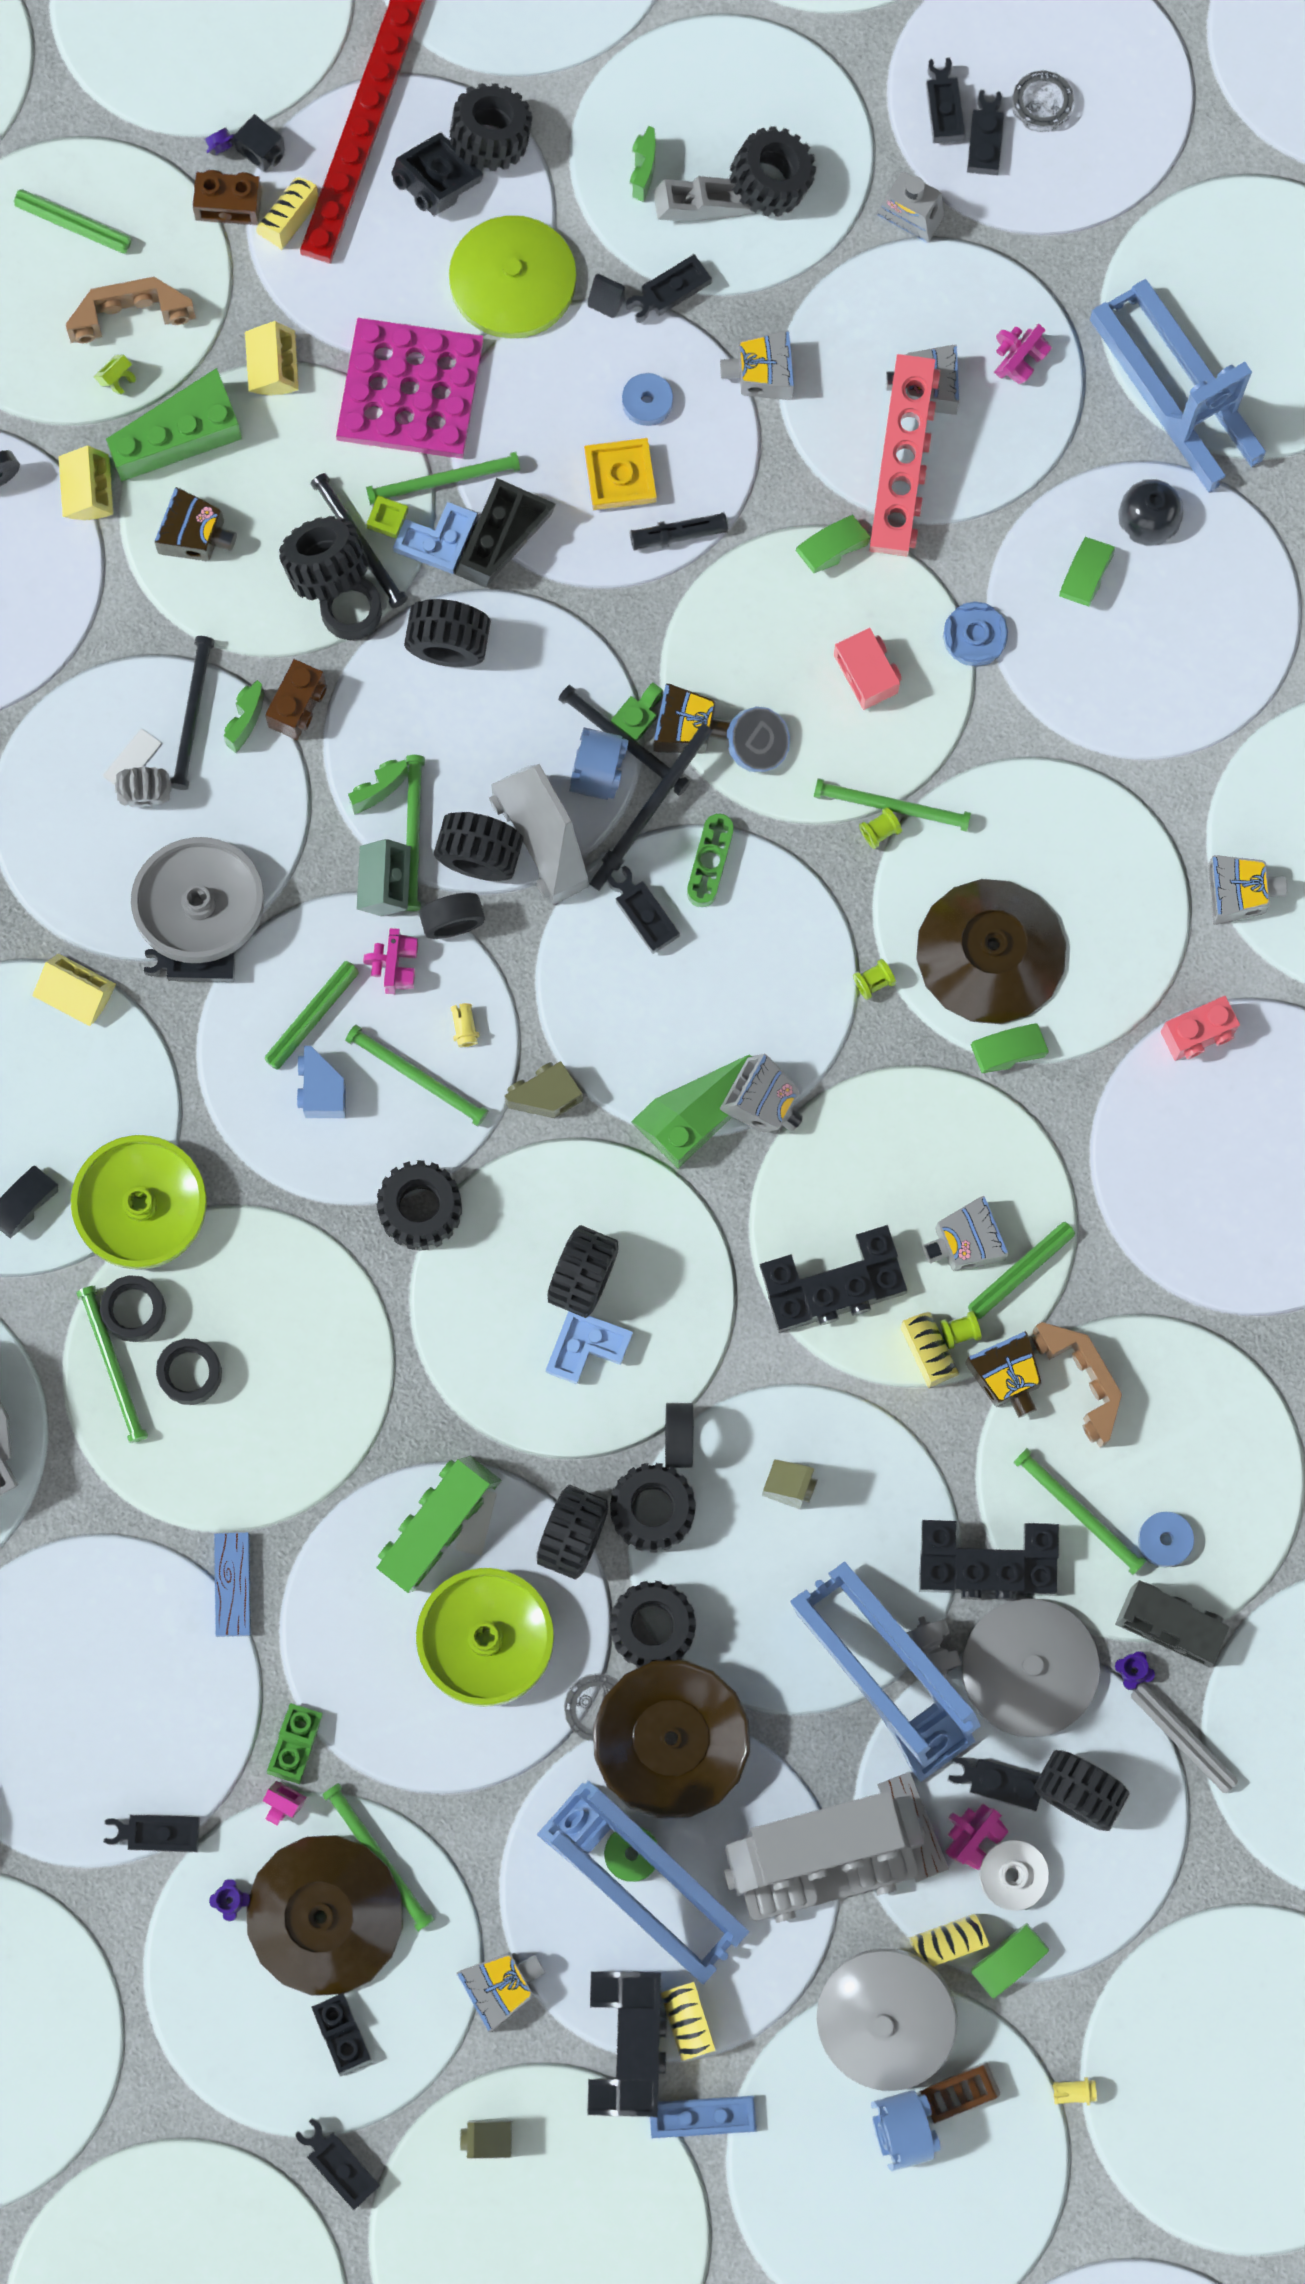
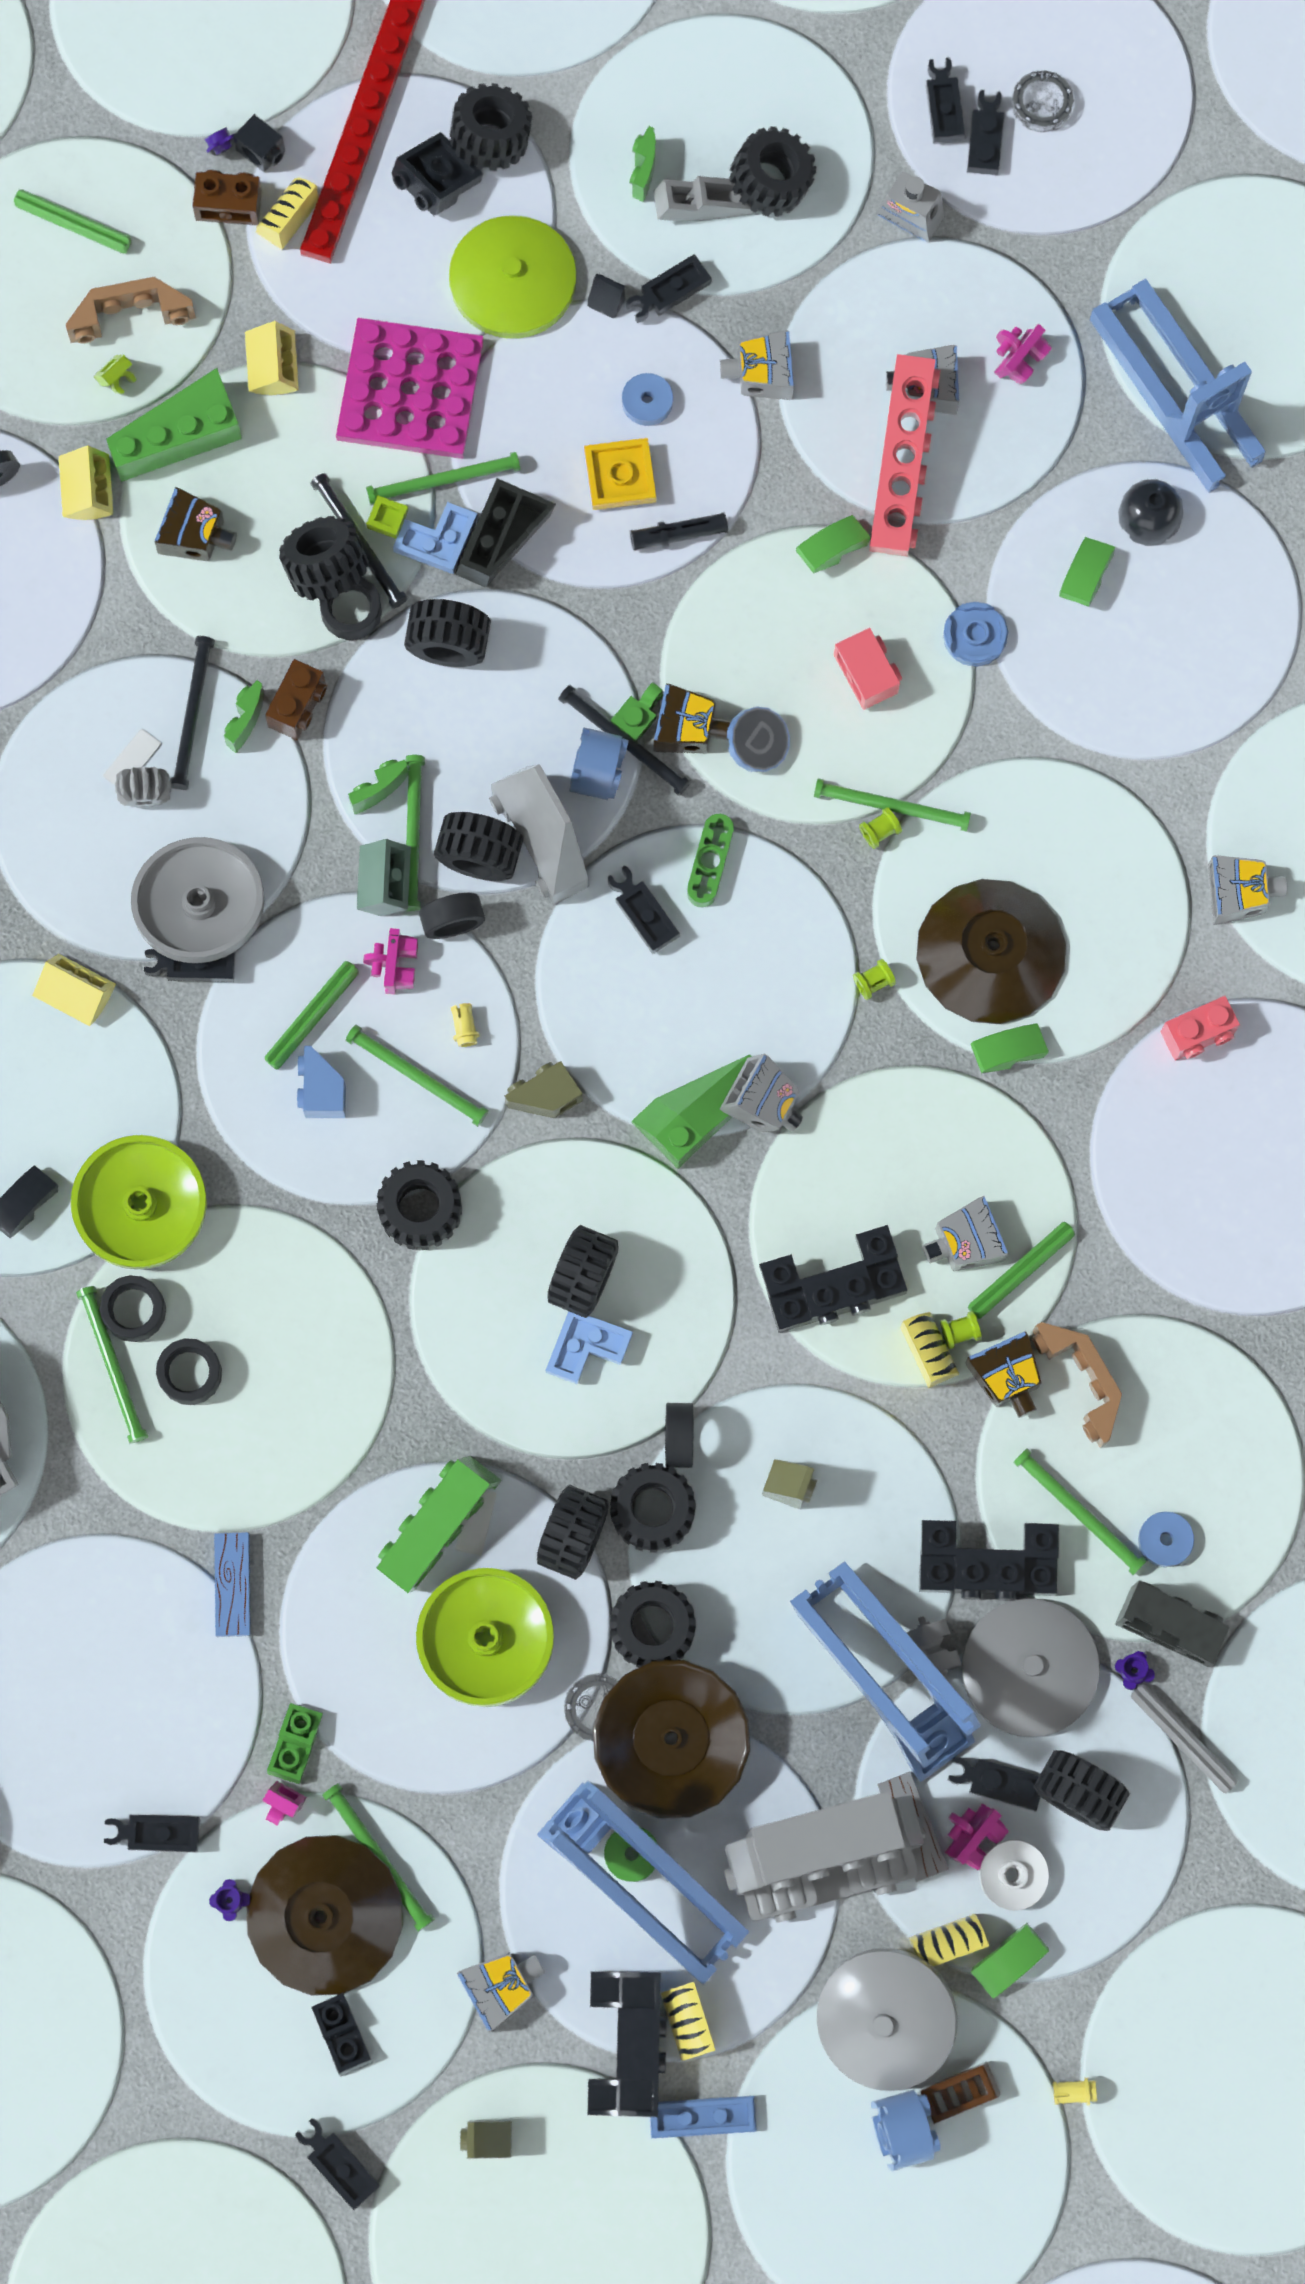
(614, 859): black bar -> none

